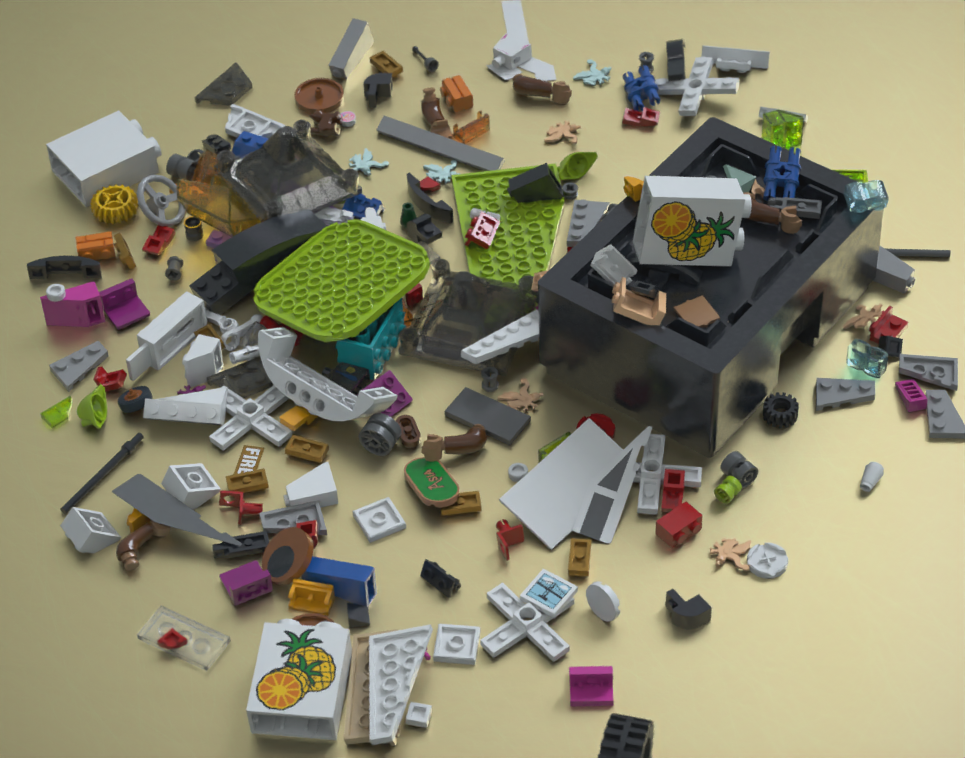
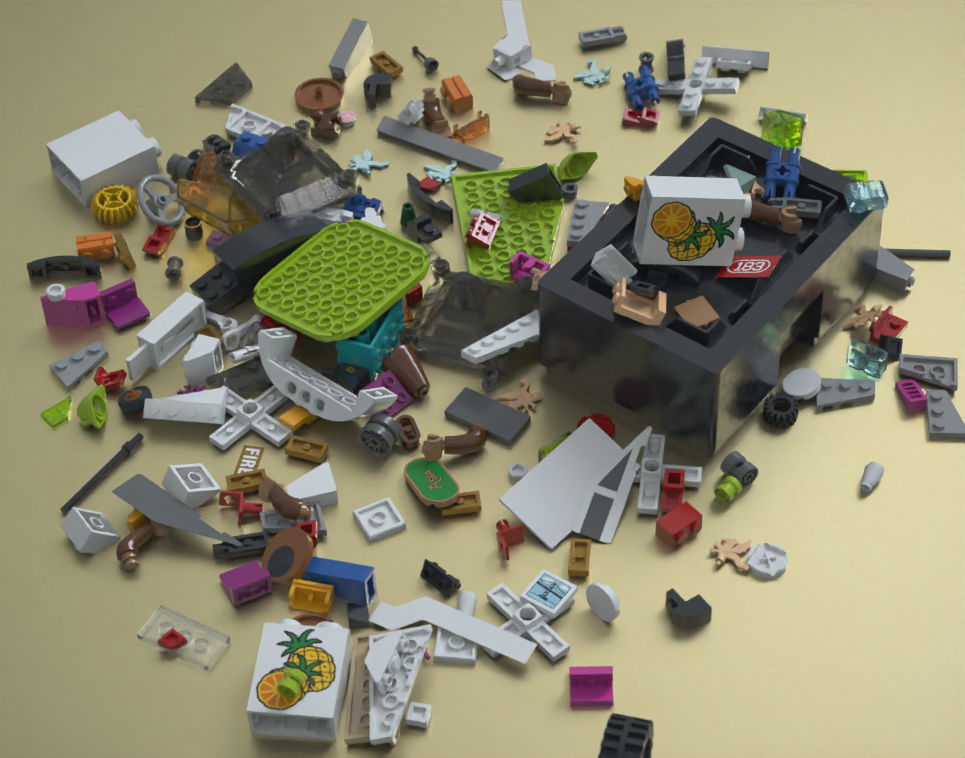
(282, 502): none -> reddish brown piece
(292, 681): none -> lime wheel
(385, 658): none -> white slope
(407, 370): none -> reddish brown cone
(412, 112): none -> white brick
(455, 622): none -> white sticker
(466, 602): none -> white cone
(519, 269): none -> dark pink window
(602, 36): none -> light grey hinge
(750, 266): none -> red sticker
(802, 383): none -> white tile

